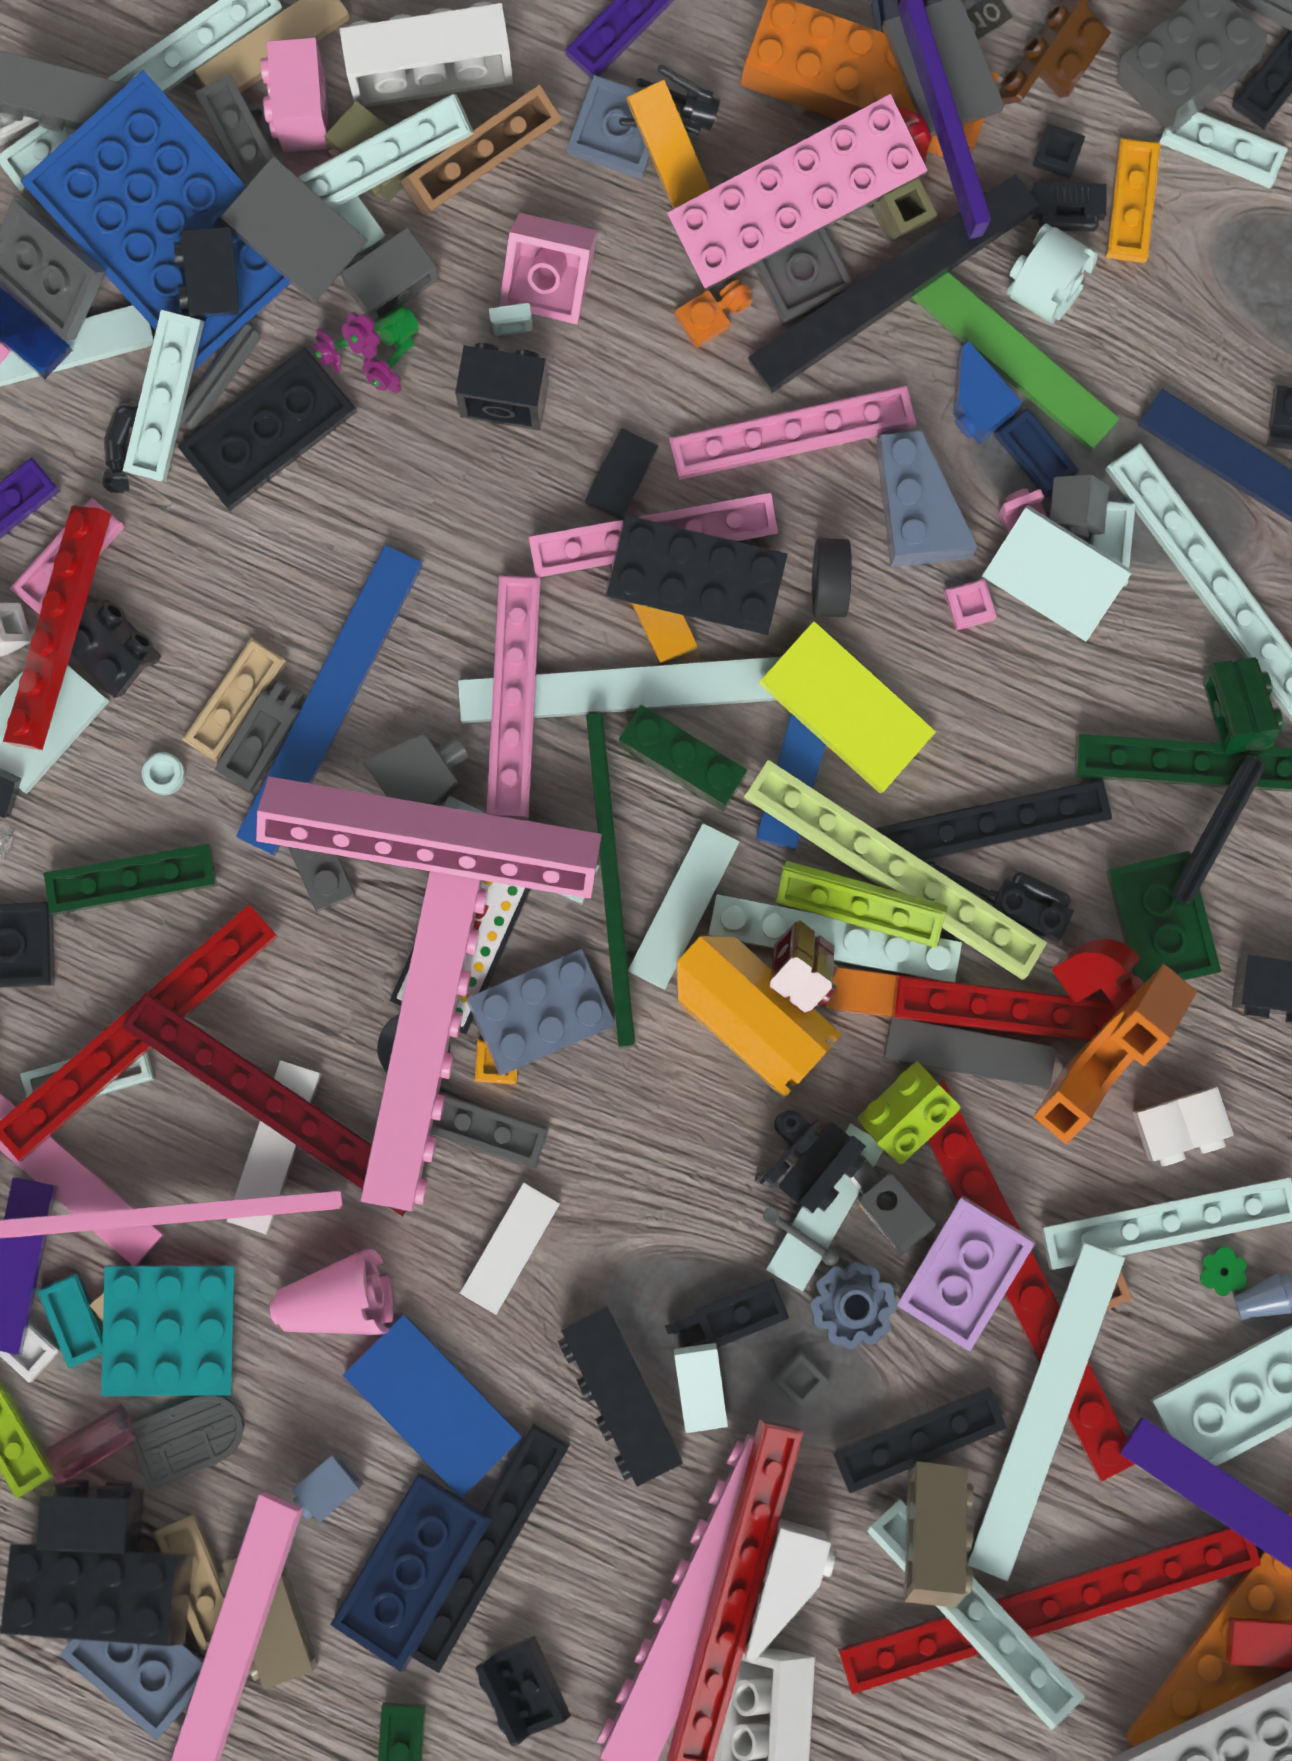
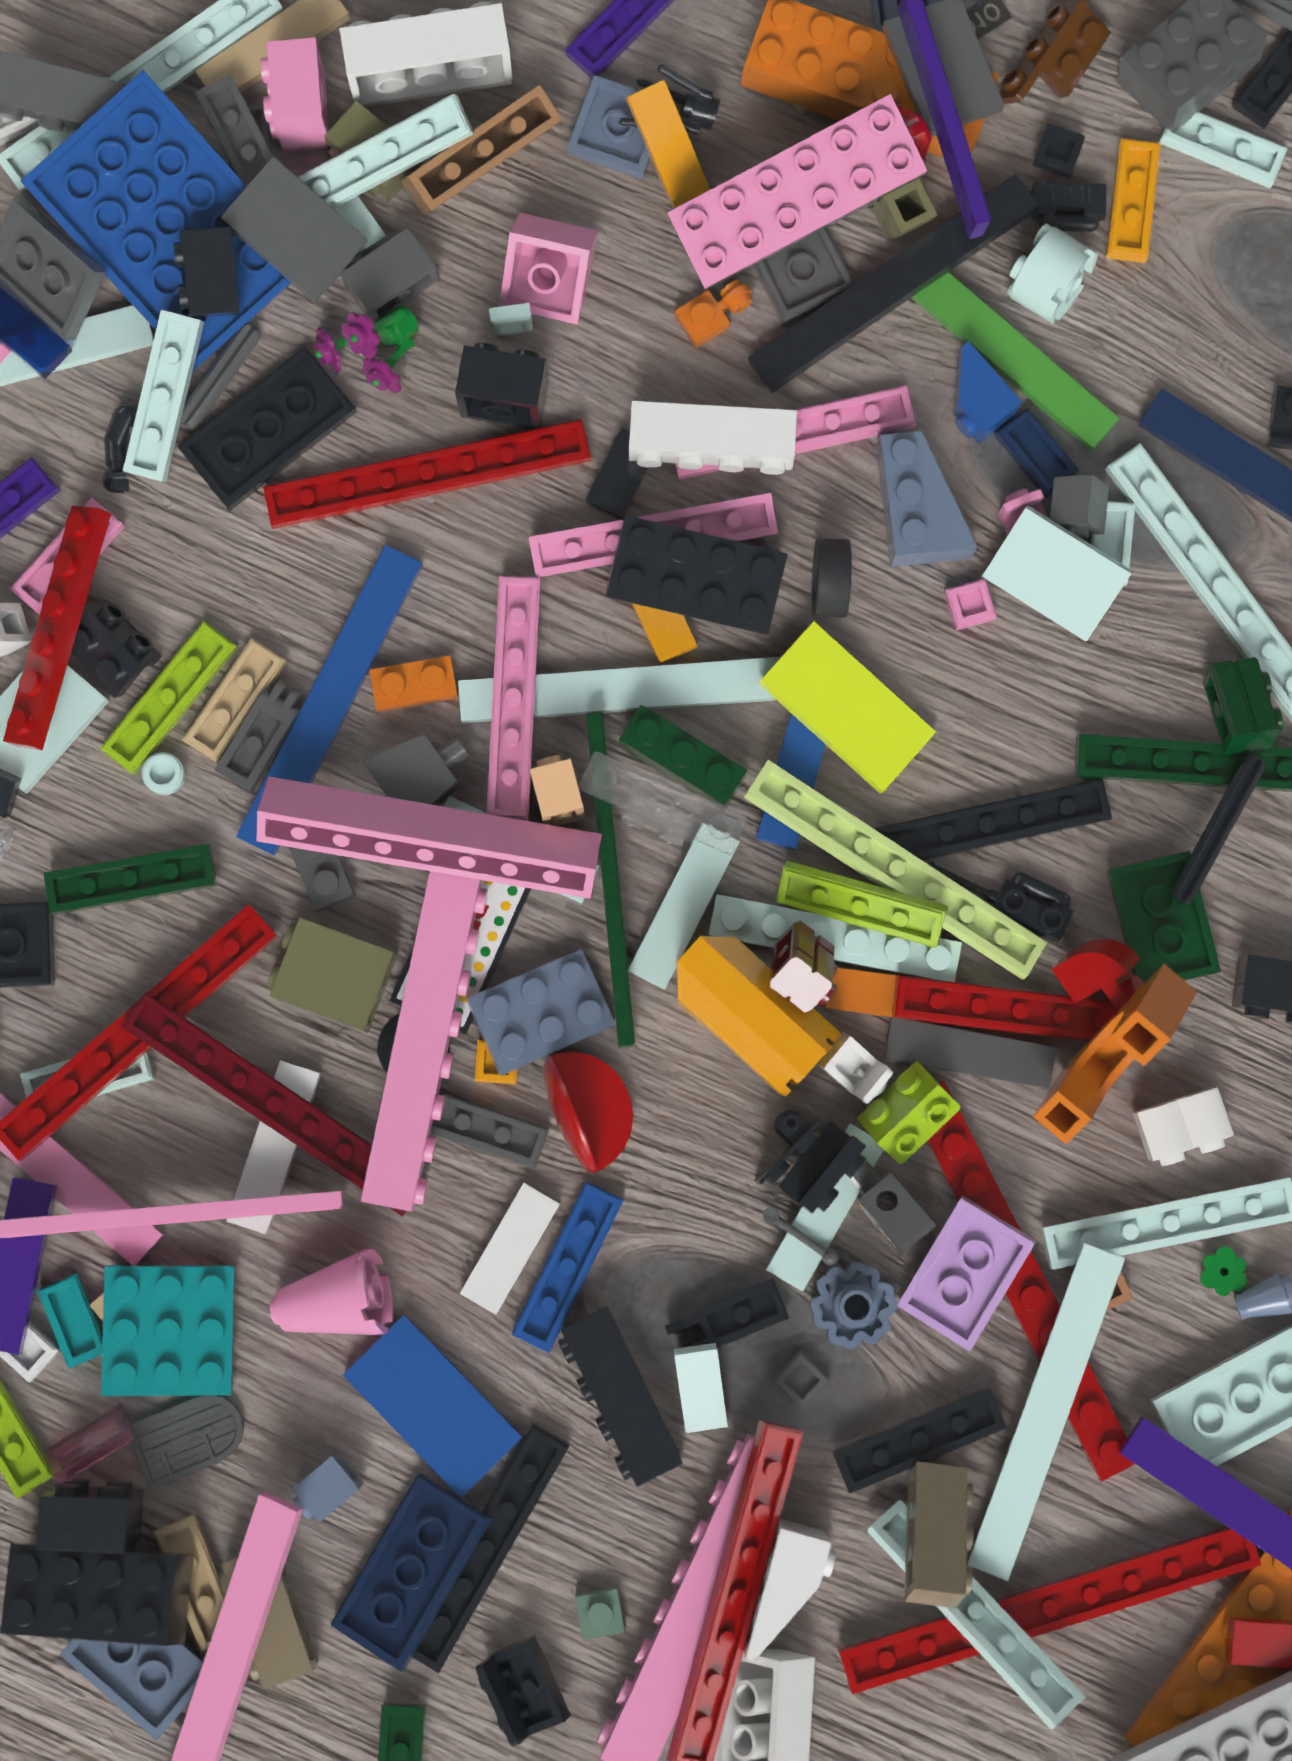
(168, 698): none -> lime tile
(331, 974): none -> olive panel
(413, 684): none -> orange plate
(427, 474): none -> red tile
(557, 791): none -> light nougat brick
(567, 1267): none -> blue tile
(589, 1107): none -> red piece
(599, 1613): none -> sand green plate
(662, 805): none -> clear bracket
(712, 436): none -> white brick
(855, 1069): none -> white bracket

